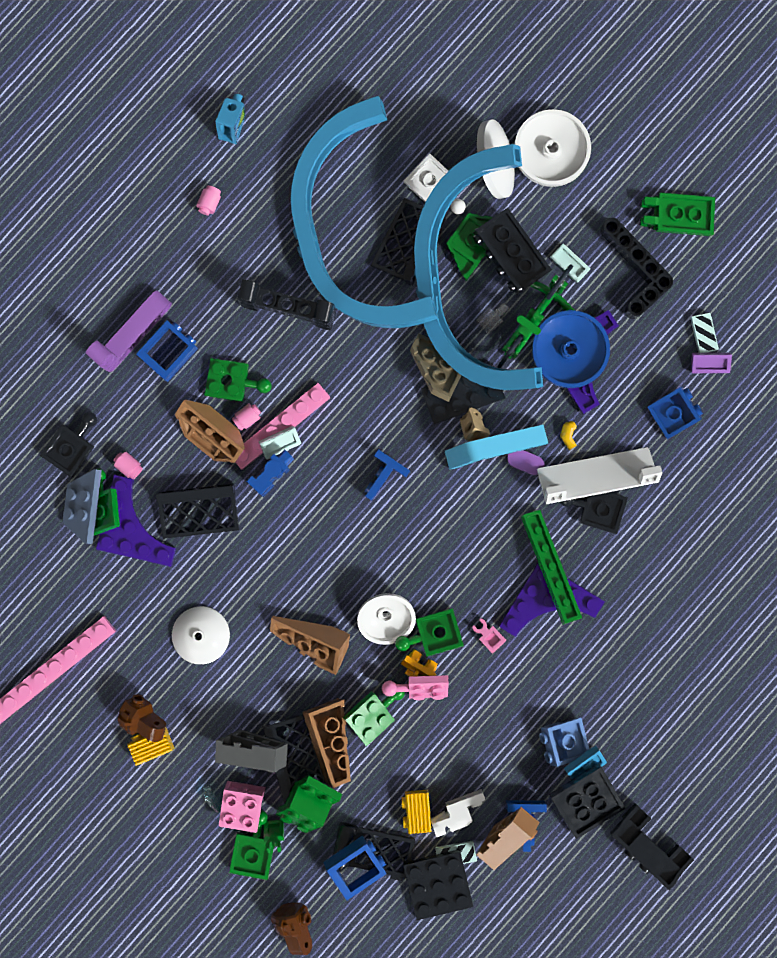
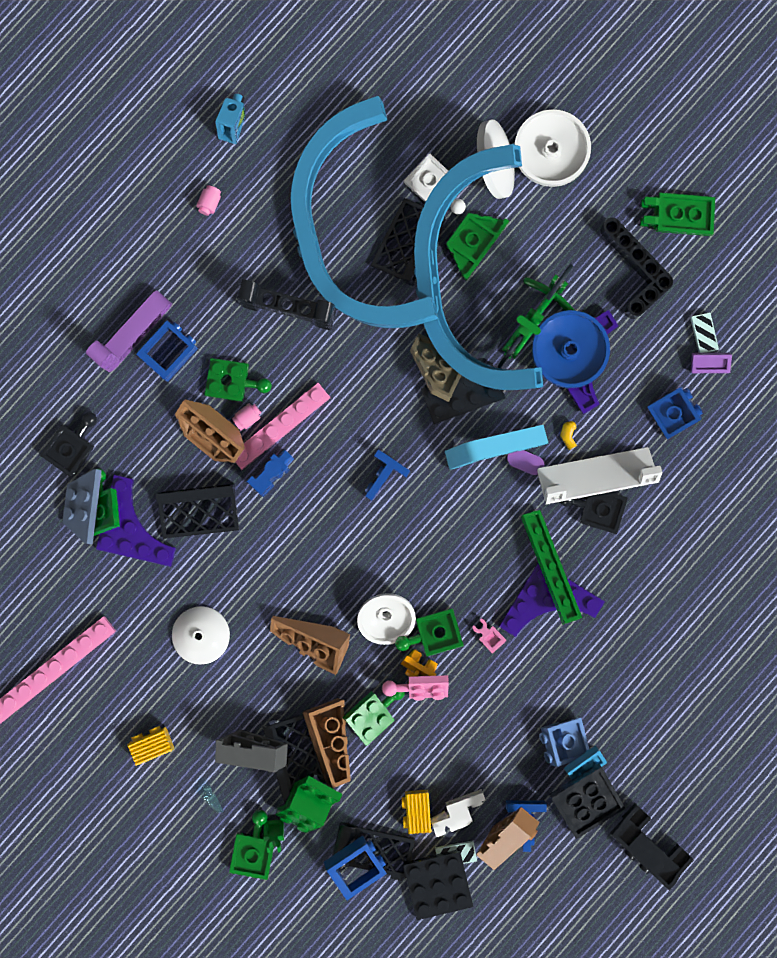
(127, 465): bright pink brick -> none
(137, 716): reddish brown piece -> none
(241, 806): bright pink bracket -> none
(278, 442): light aqua tile -> none
(292, 923): reddish brown piece -> none
(473, 425): tan leg -> none
(491, 319): clear plate -> none
(511, 251): black bracket -> none
(564, 257): light aqua tile -> none

